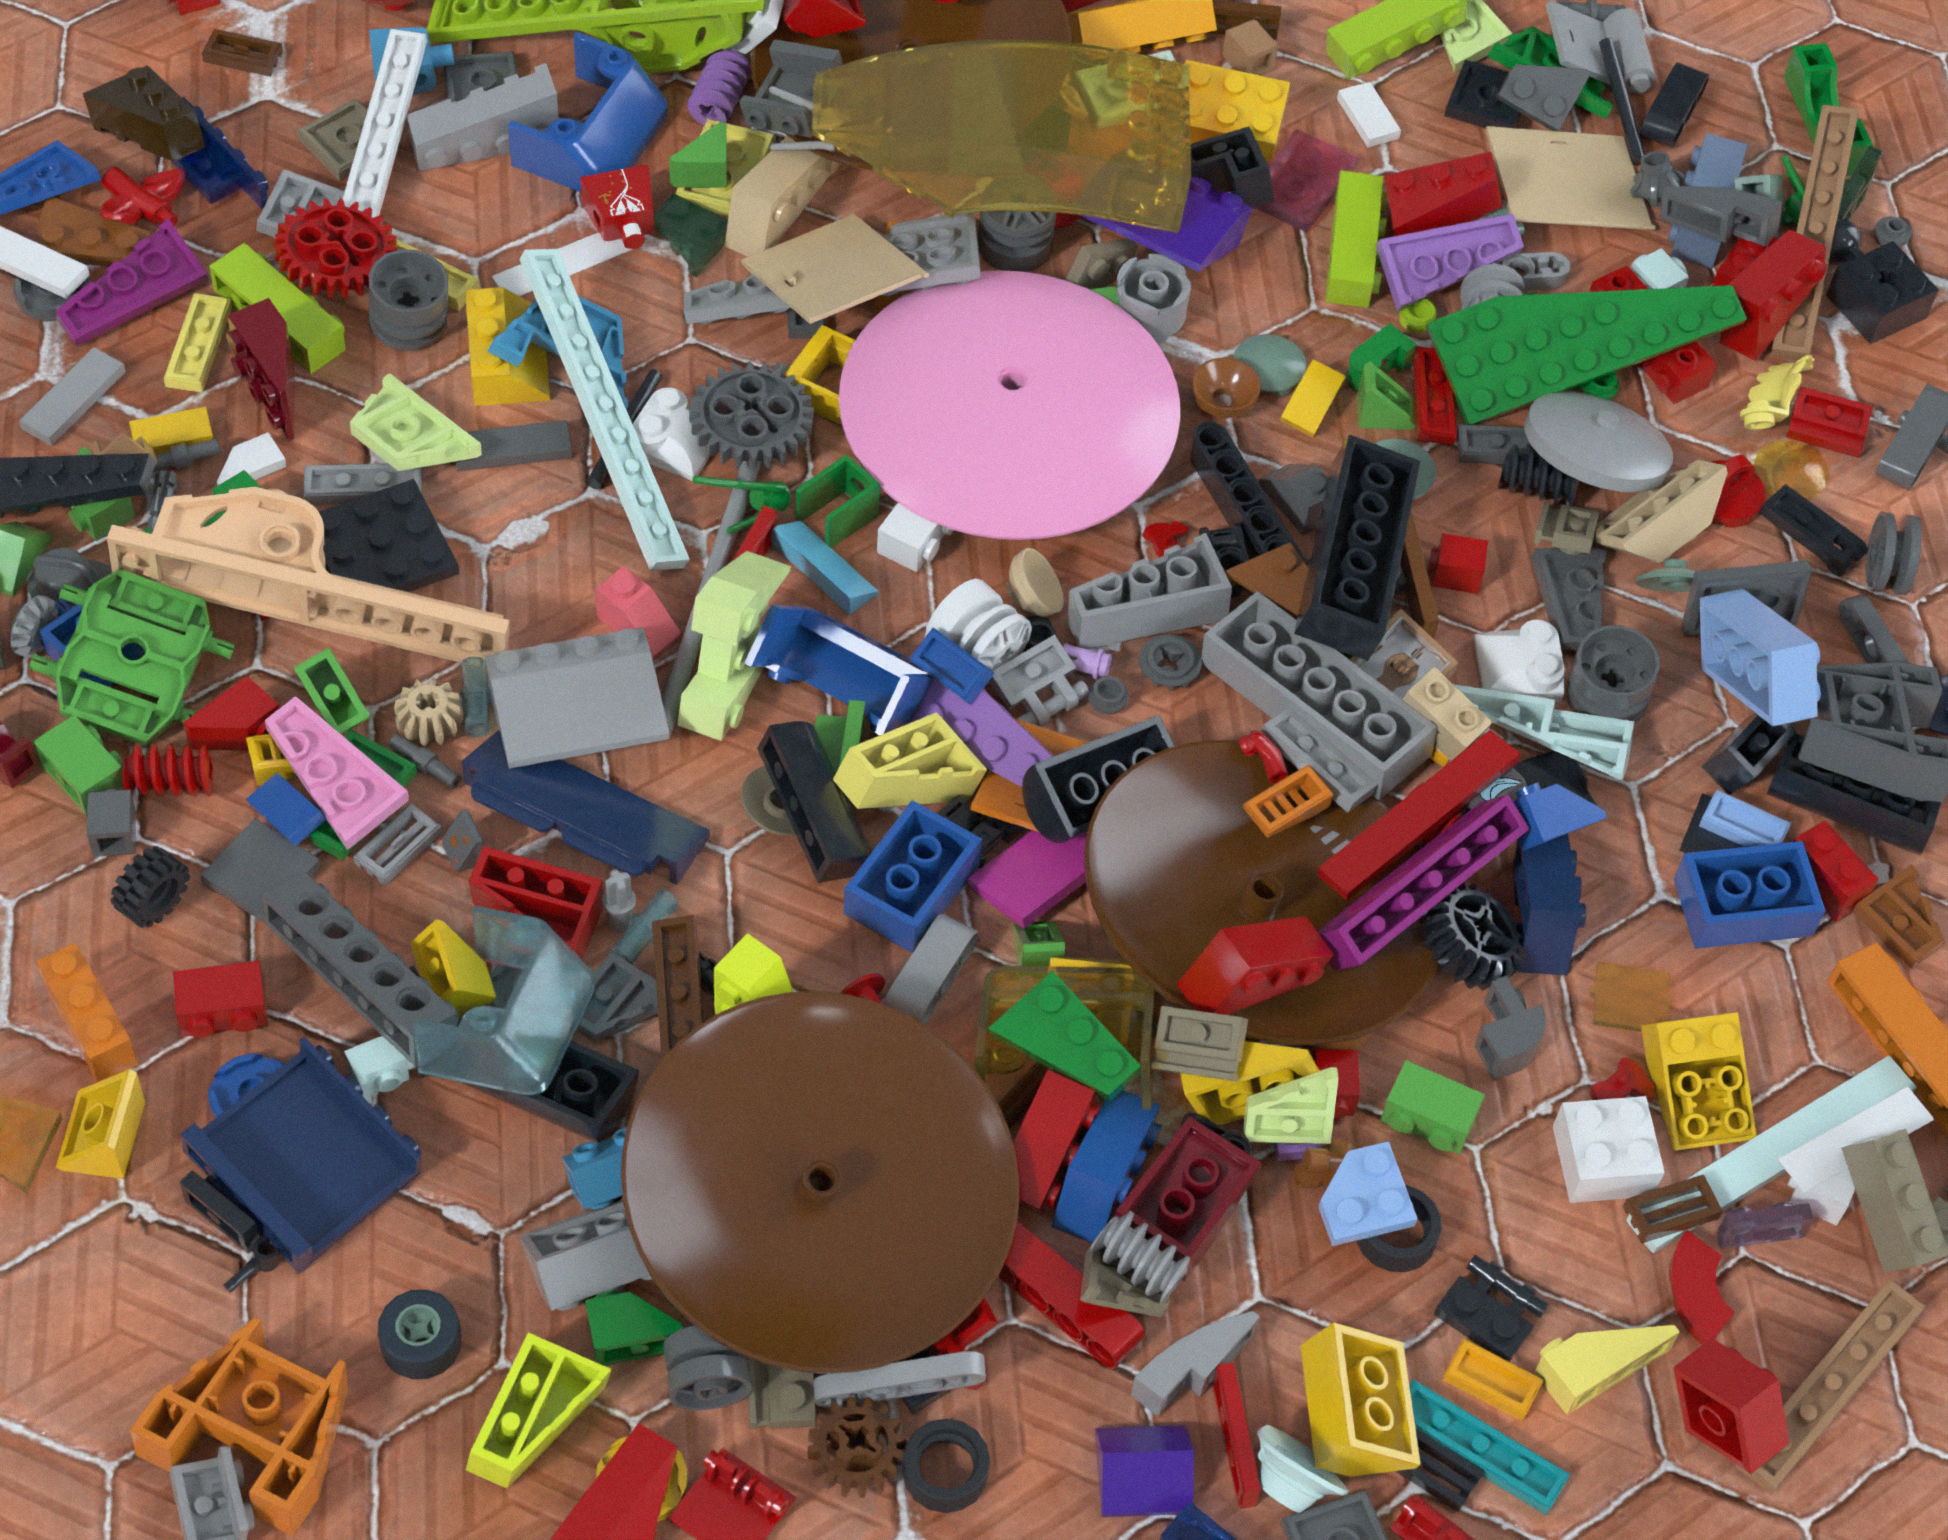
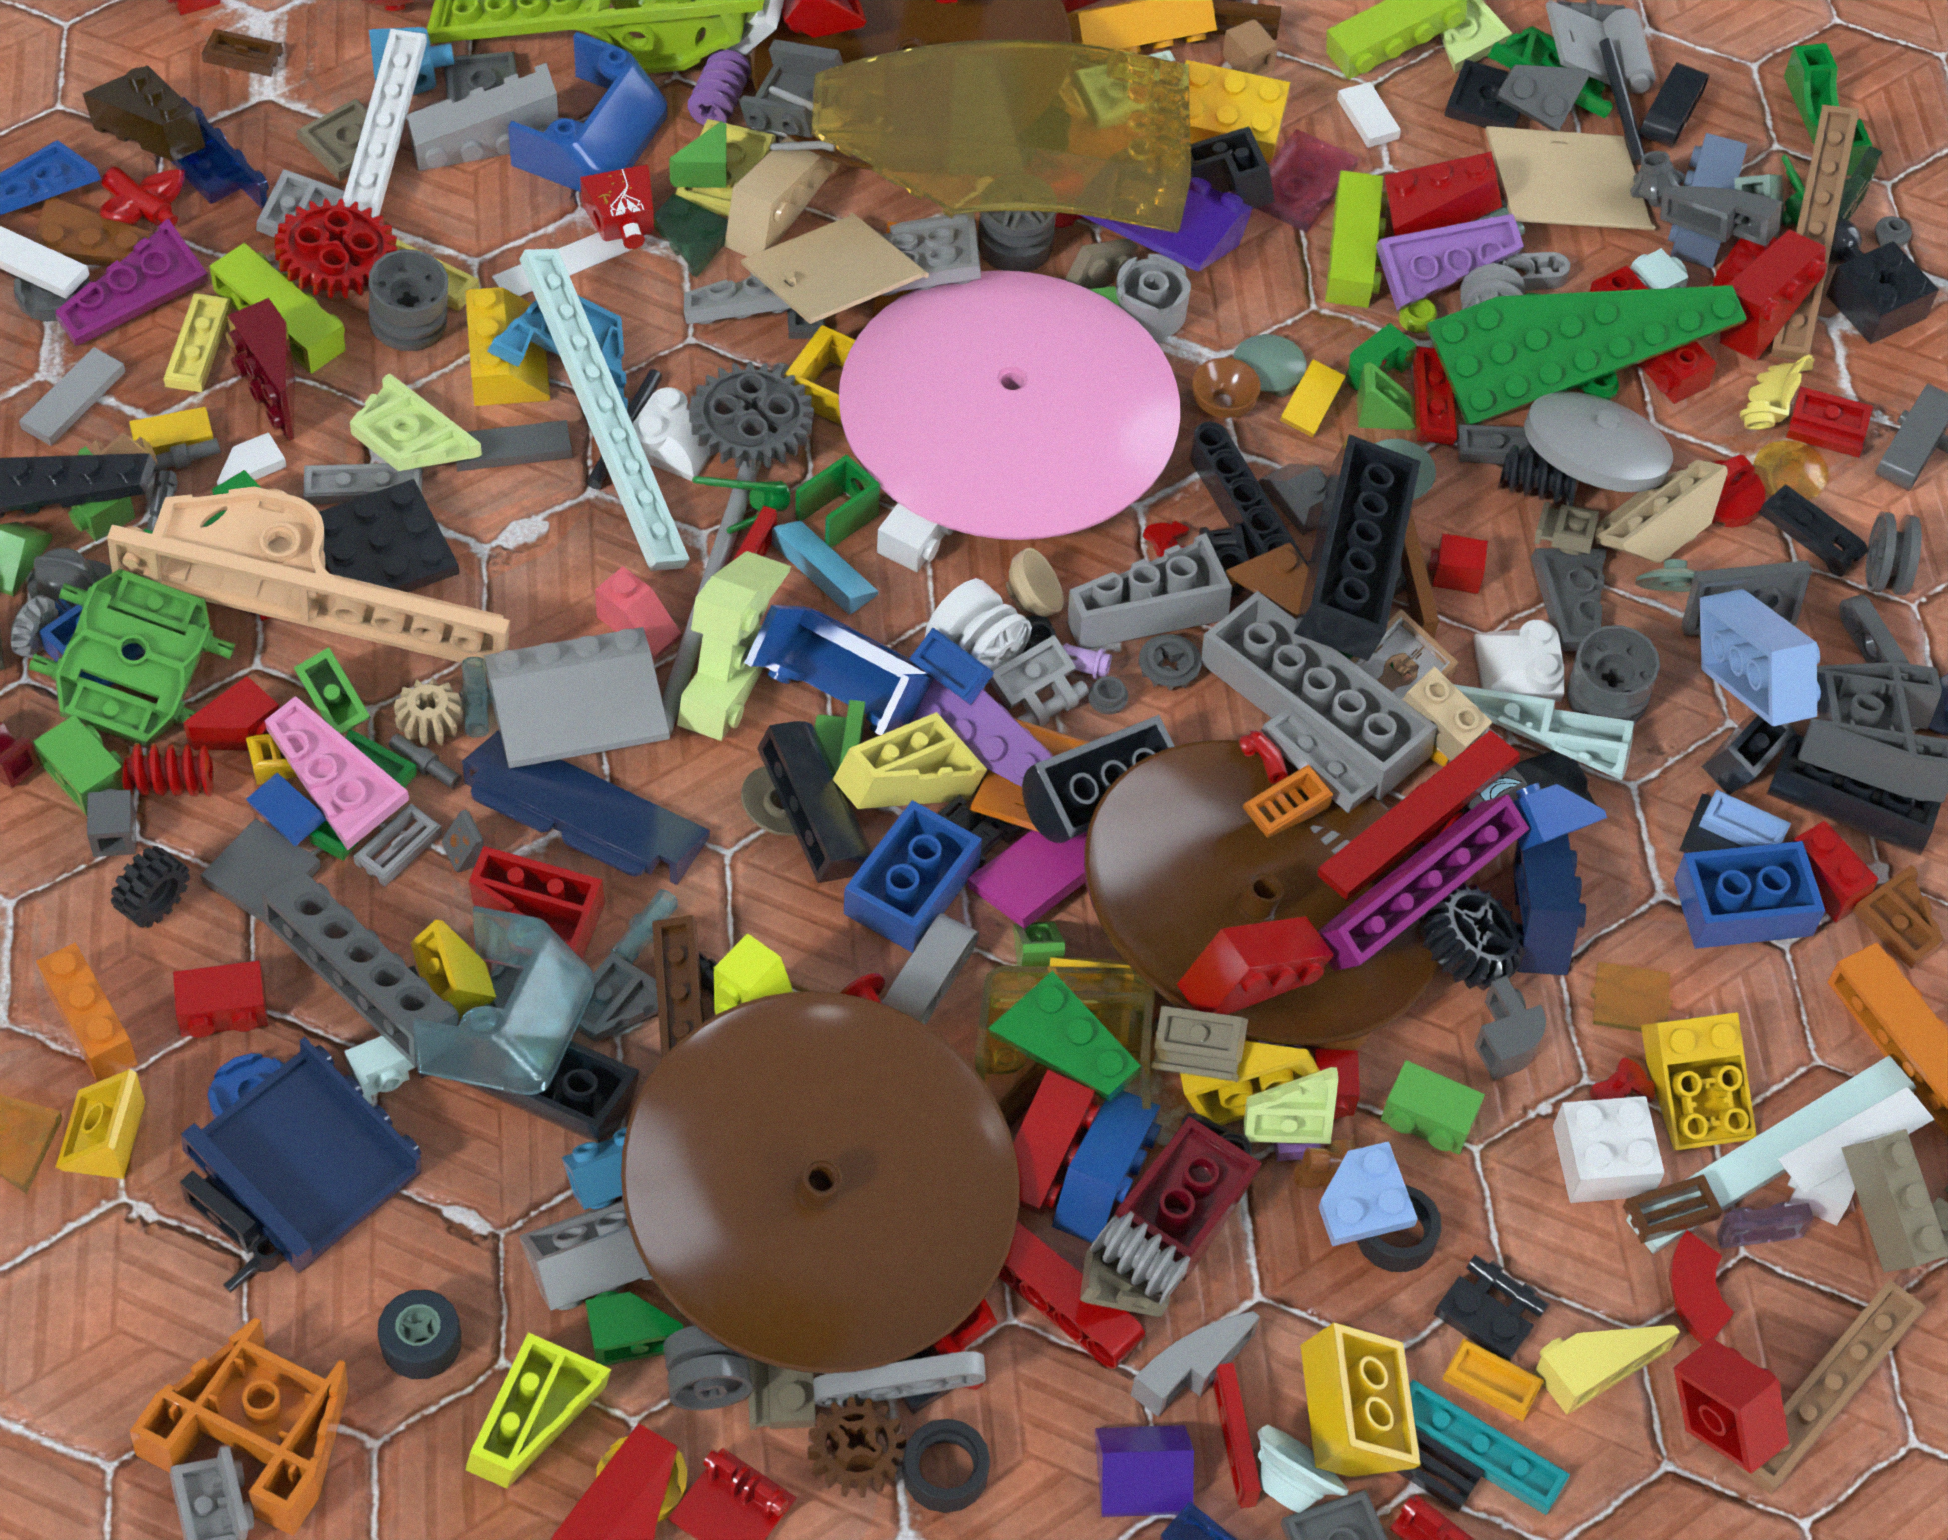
(618, 901): light grey axle -> none

